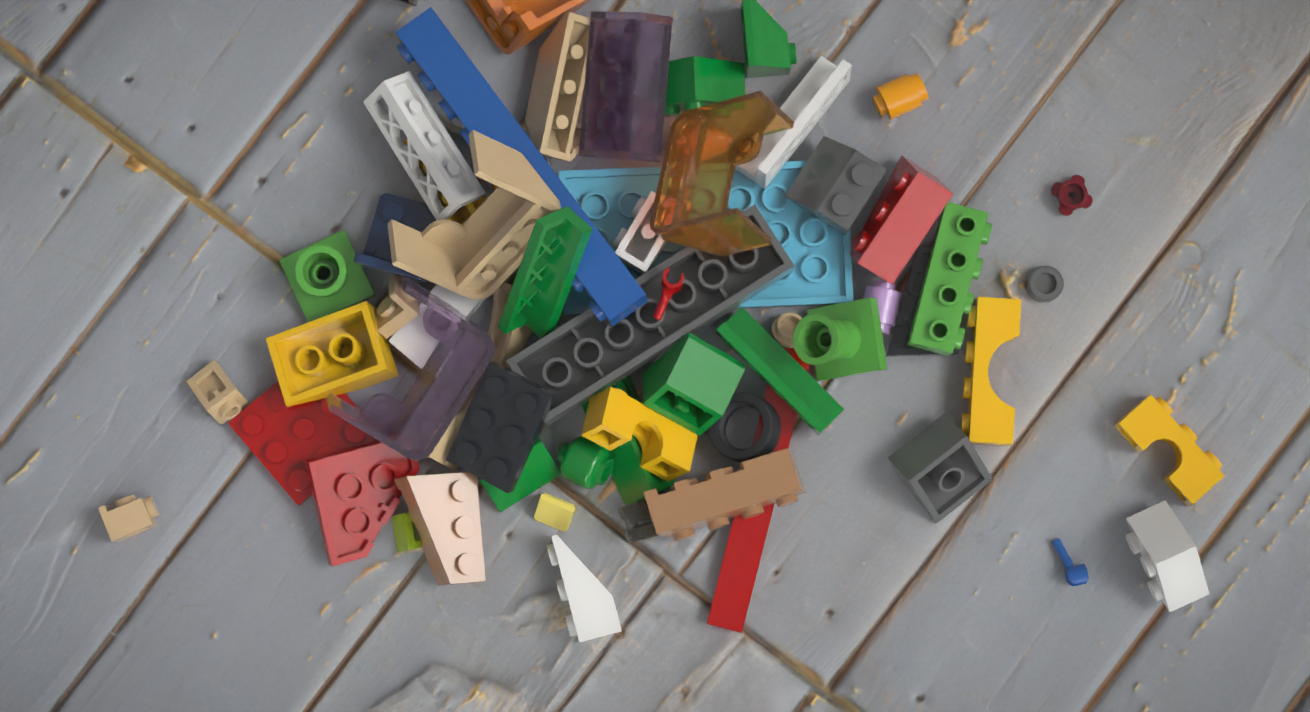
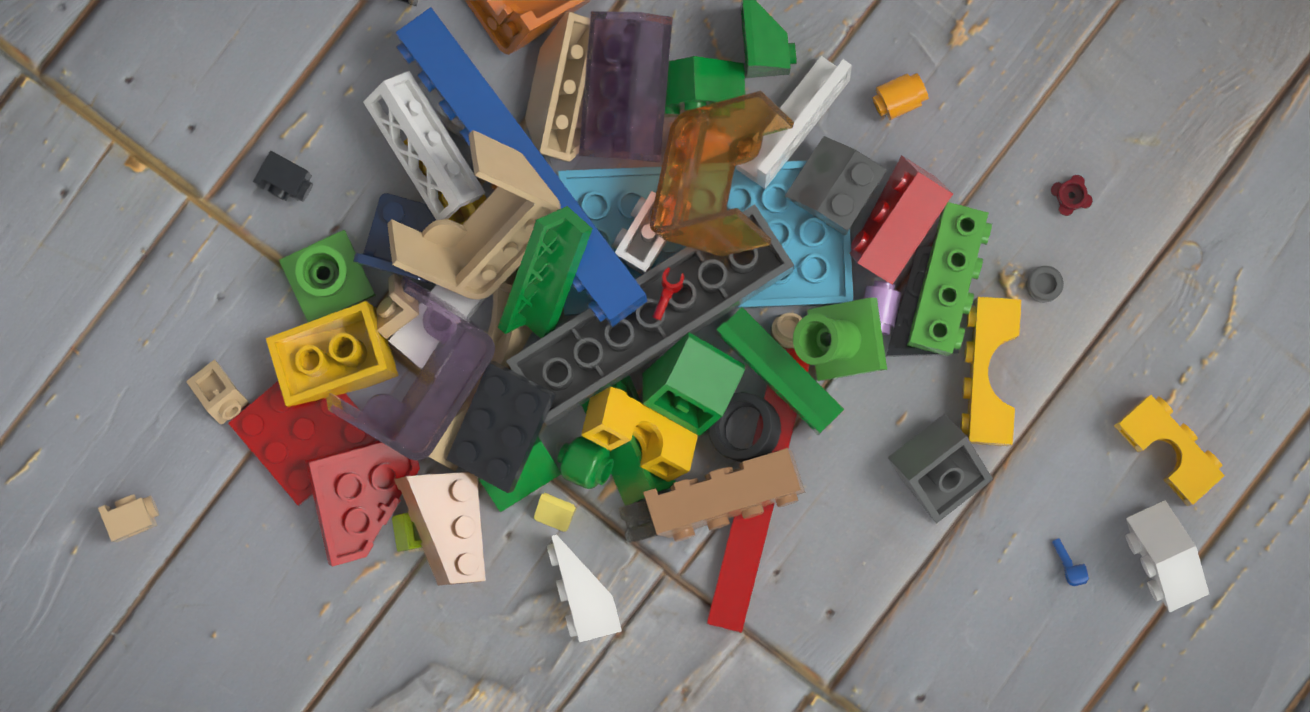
(284, 178): none -> black brick

